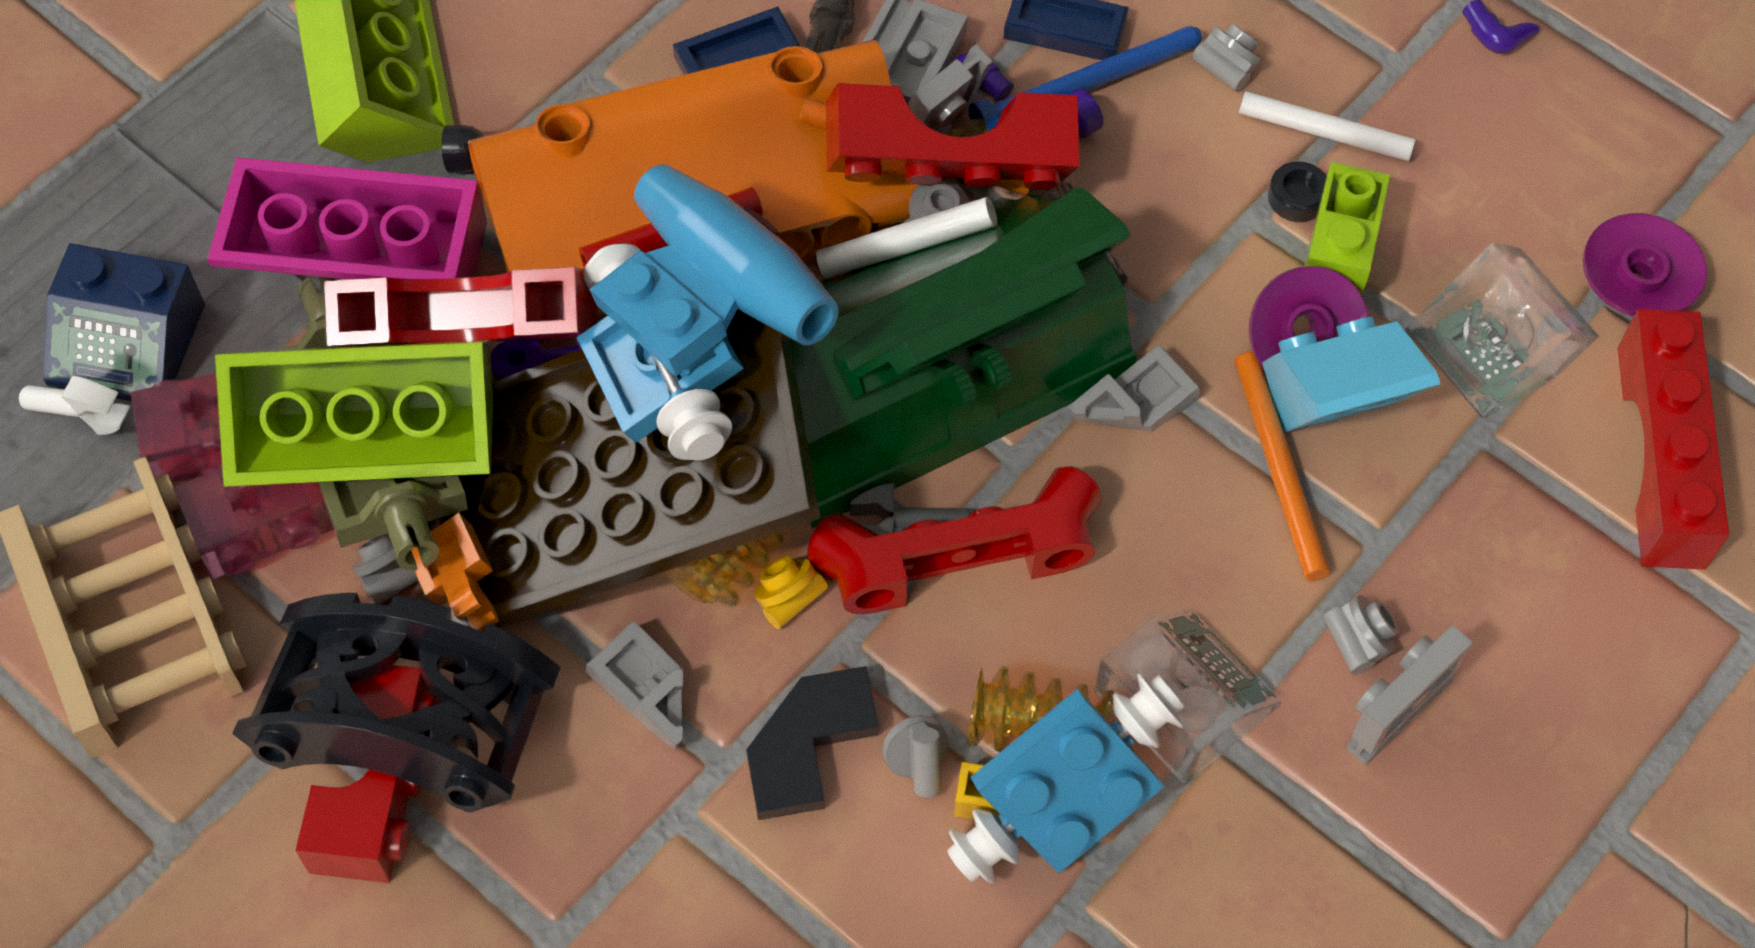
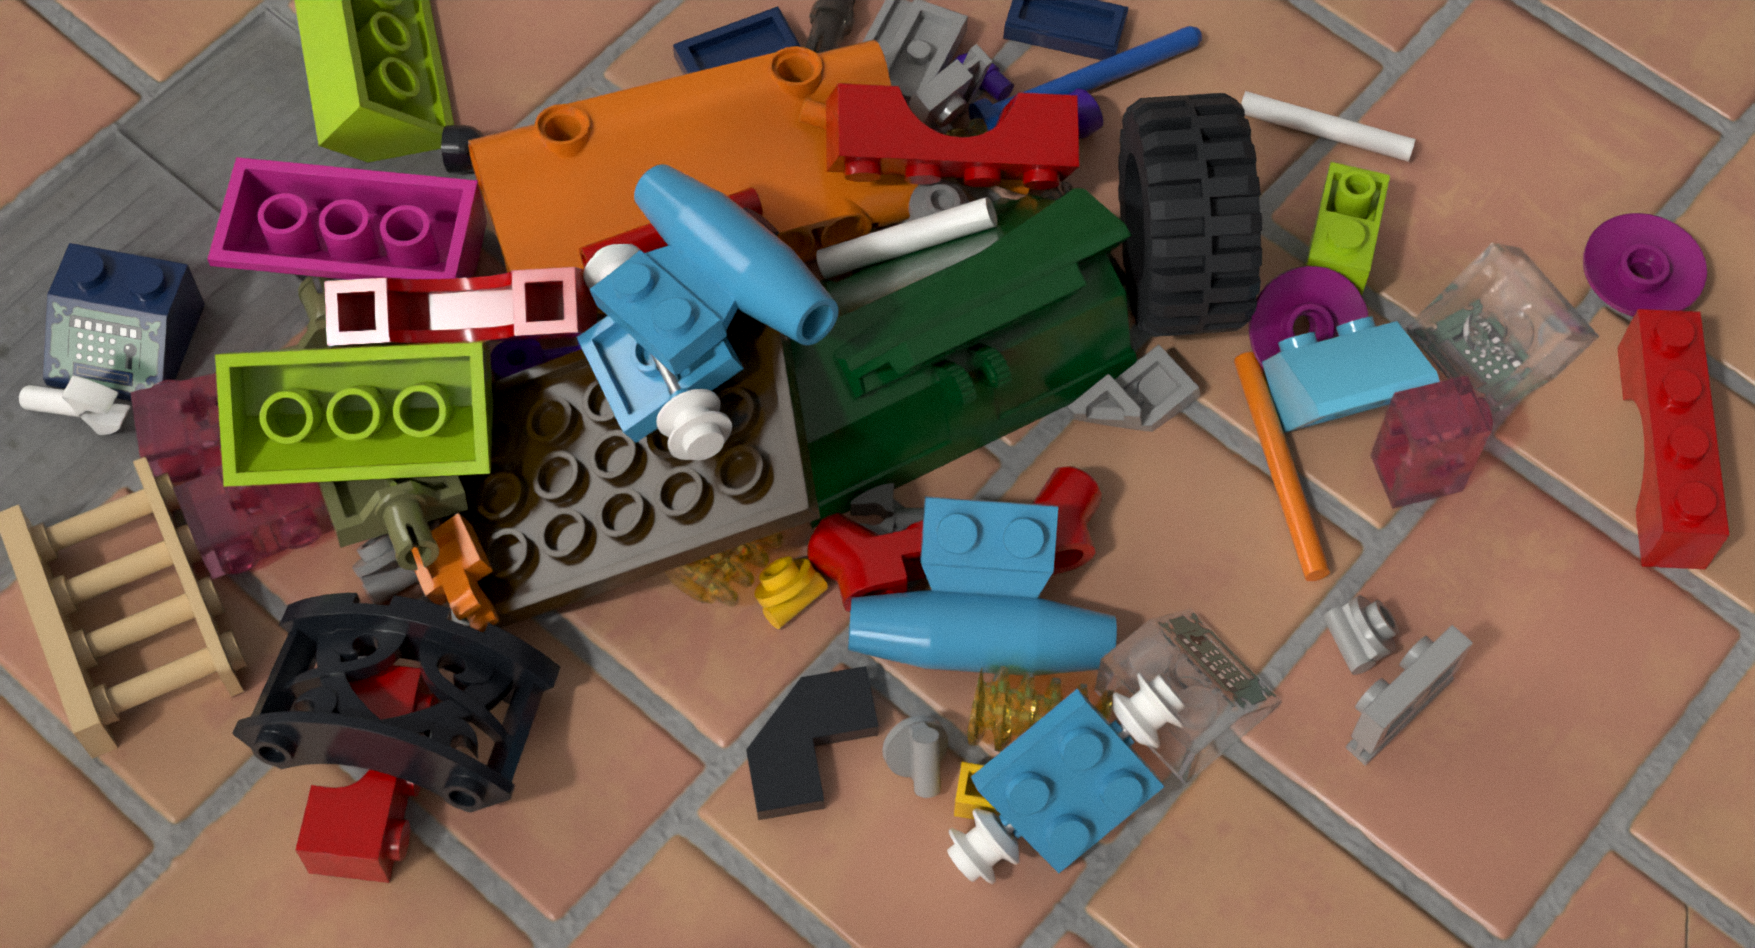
(642, 682): light grey slope -> none
(984, 602): none -> dark azure plate
(1190, 214): none -> black tyre
(1228, 56): light grey plate -> none
(1296, 191): black tile -> none
(1430, 441): none -> clear pink brick
(1492, 33): dark purple animal -> none

